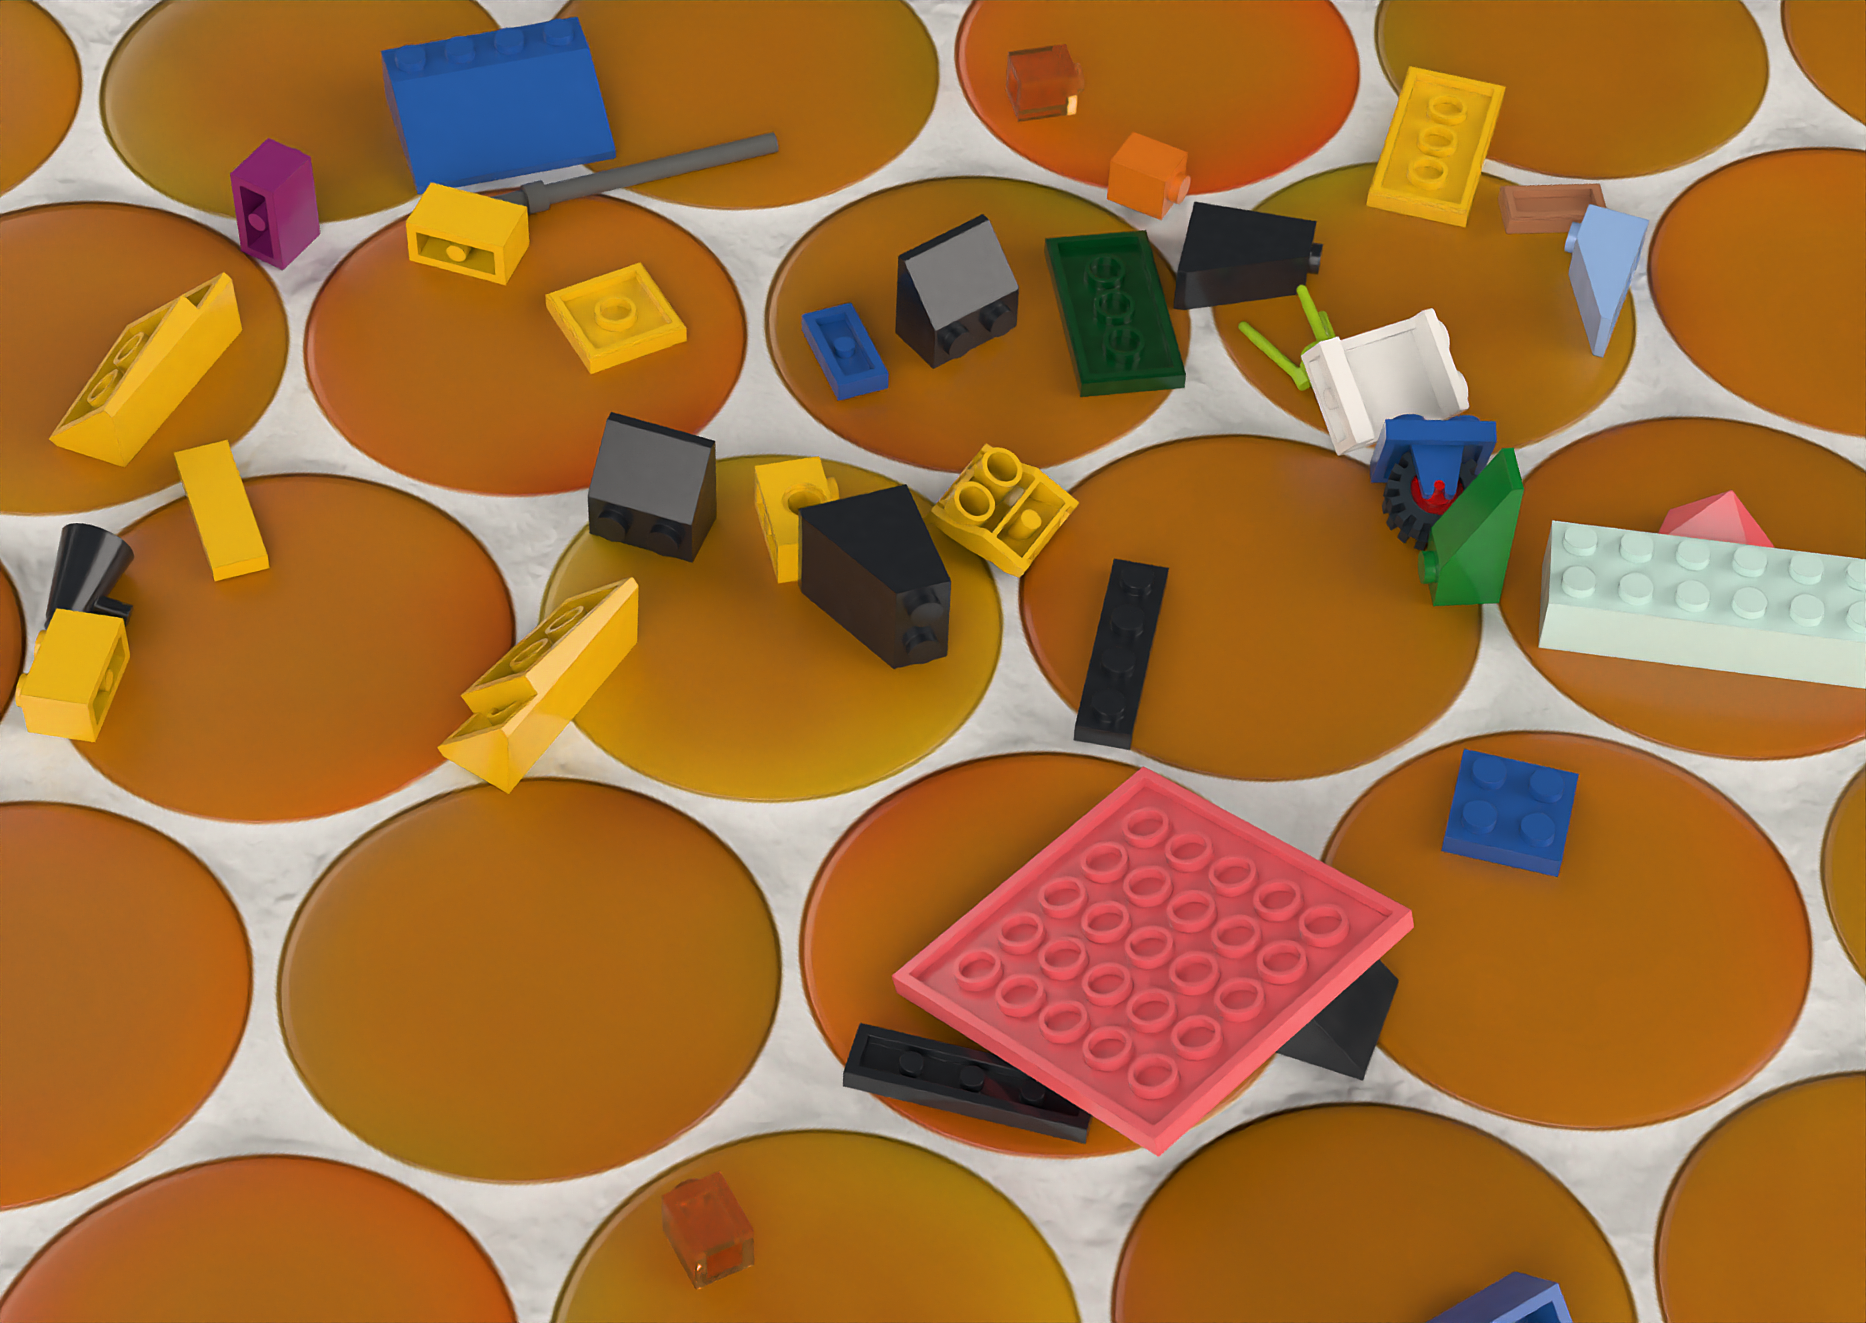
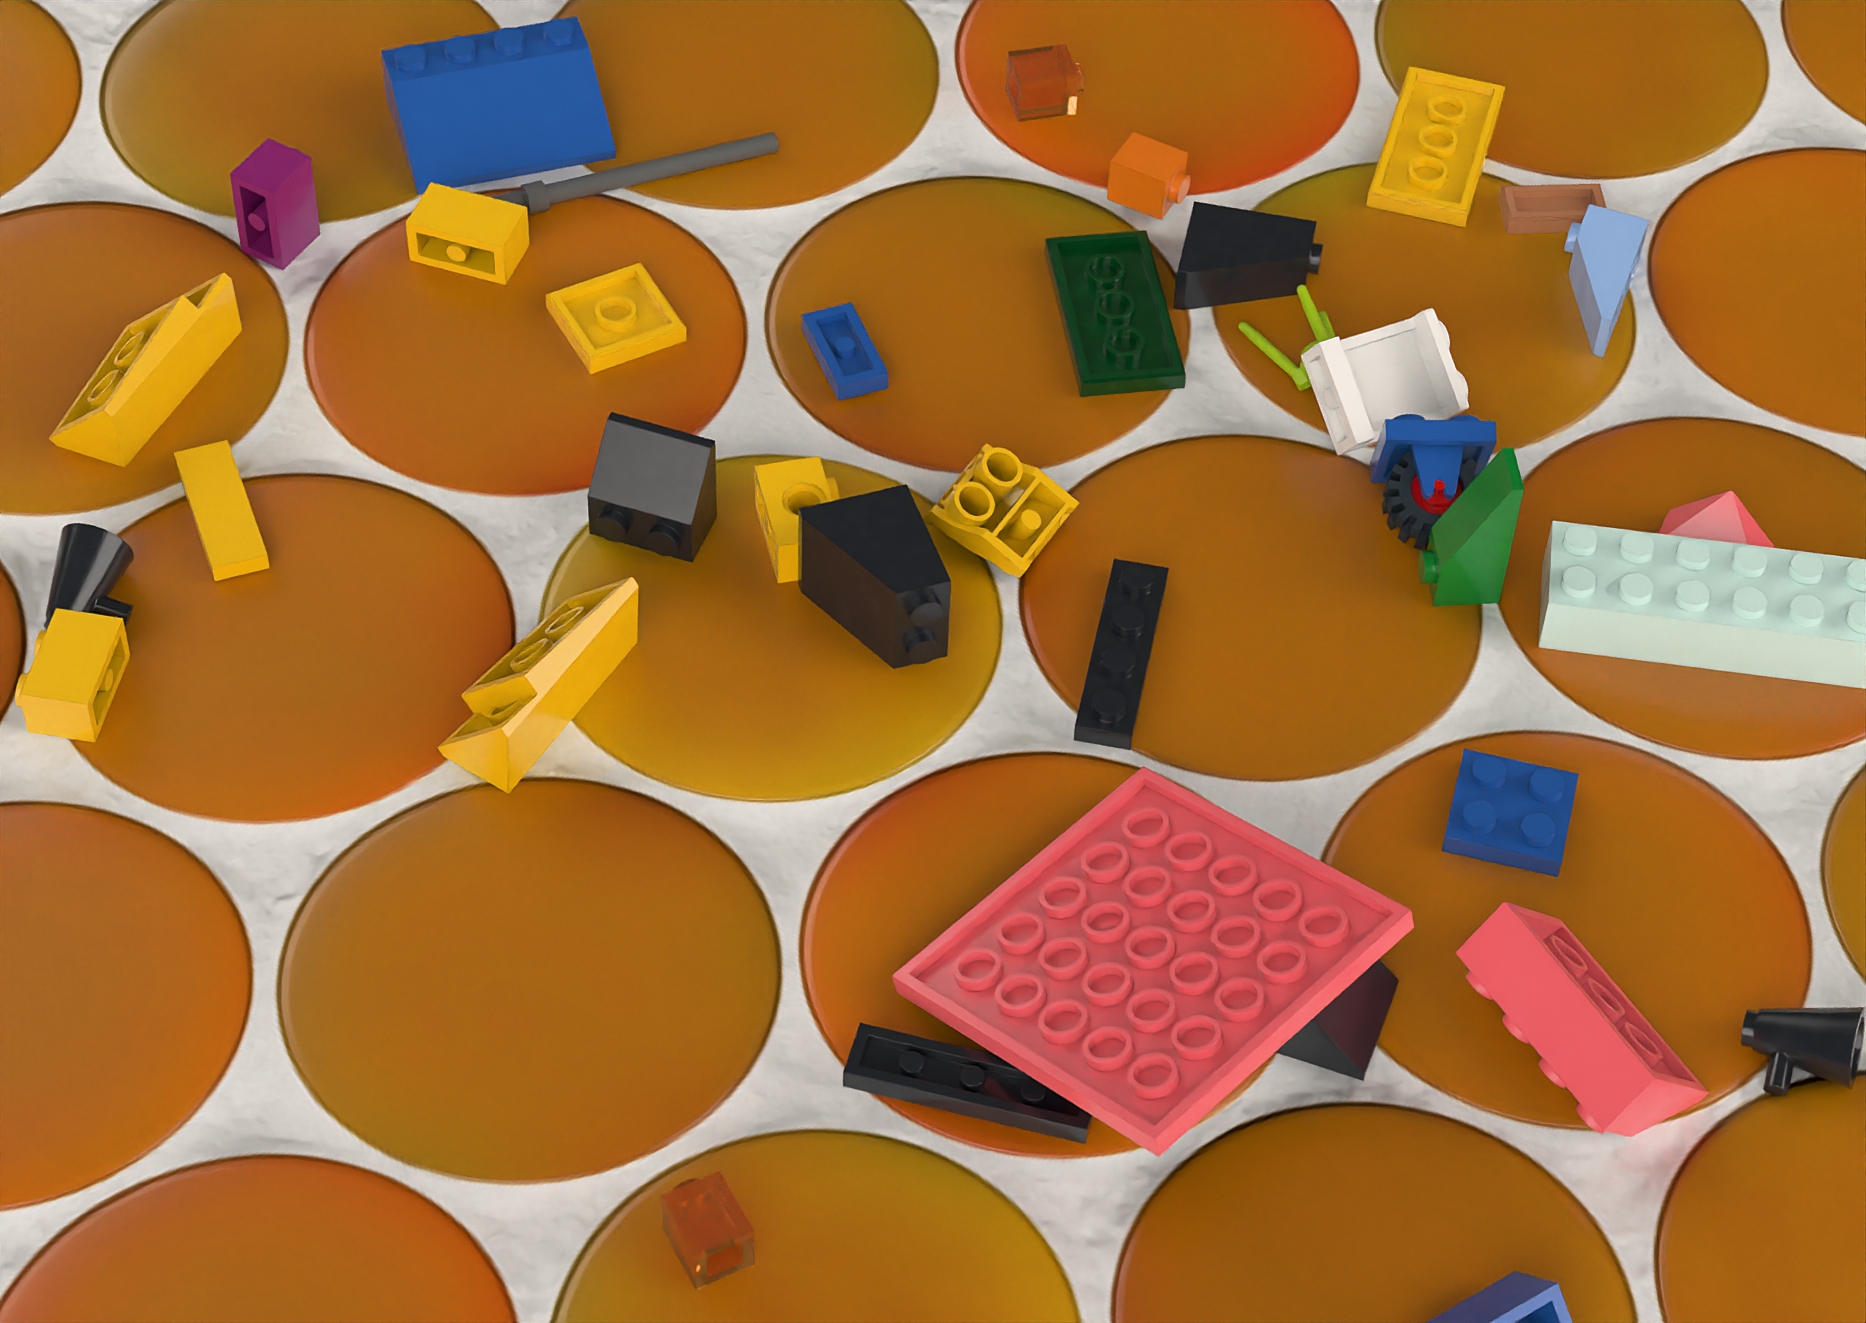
(955, 293): slope -> none
(1577, 1022): none -> coral slope
(1810, 1039): none -> black piece

